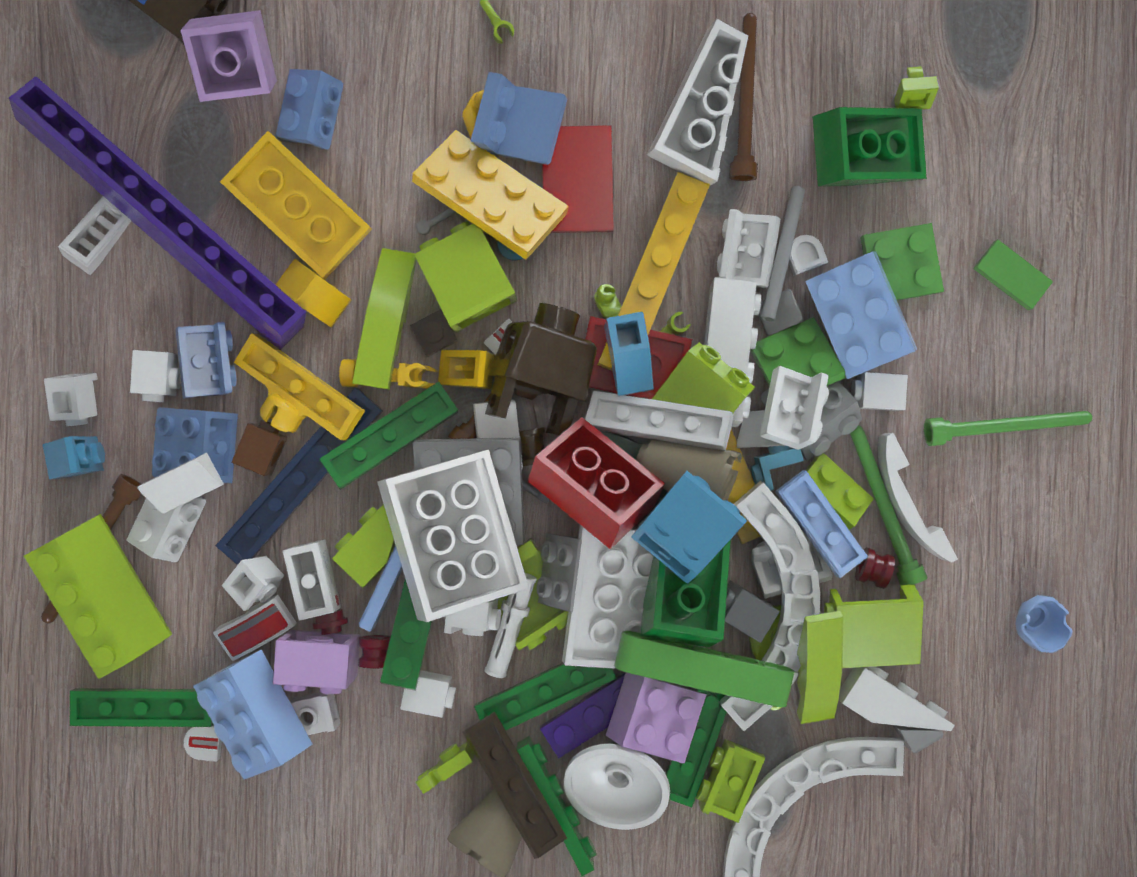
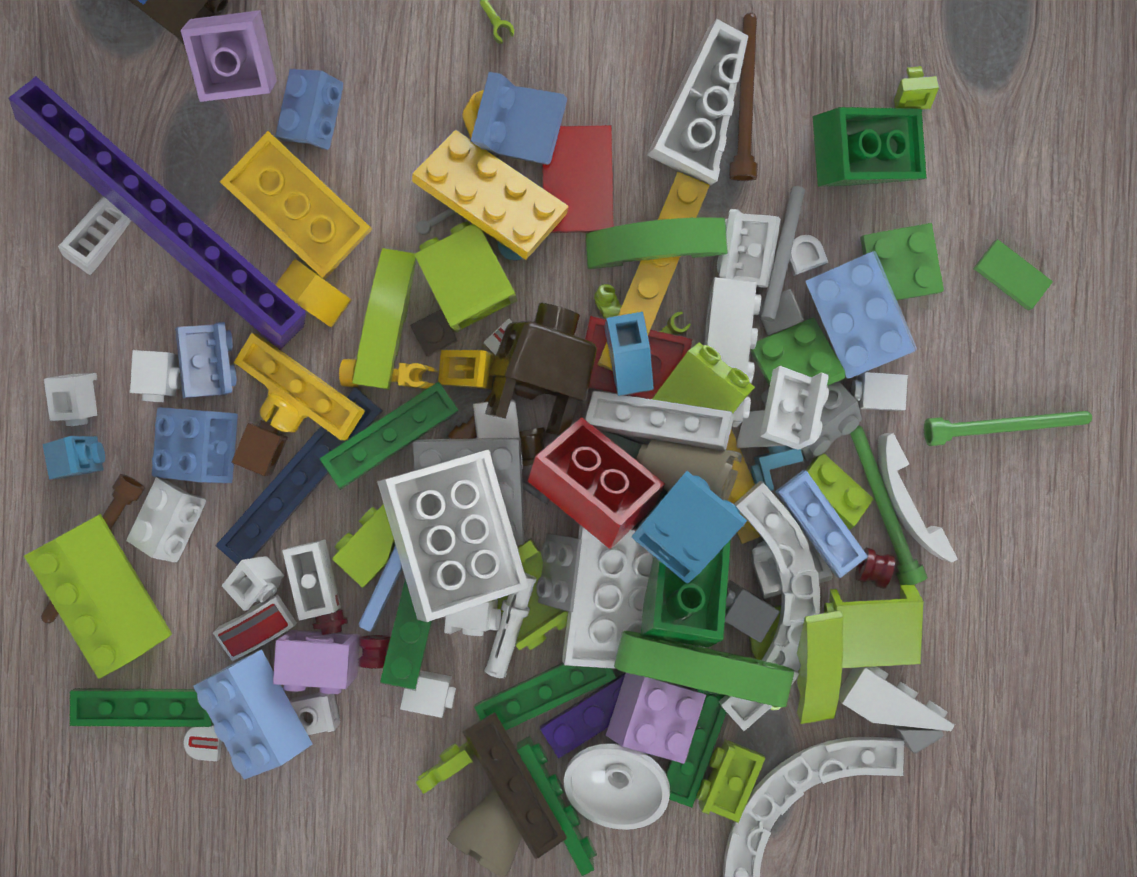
(182, 484): white slope -> none
(656, 240): none -> bright green slope
(1043, 624): light blue hair -> none

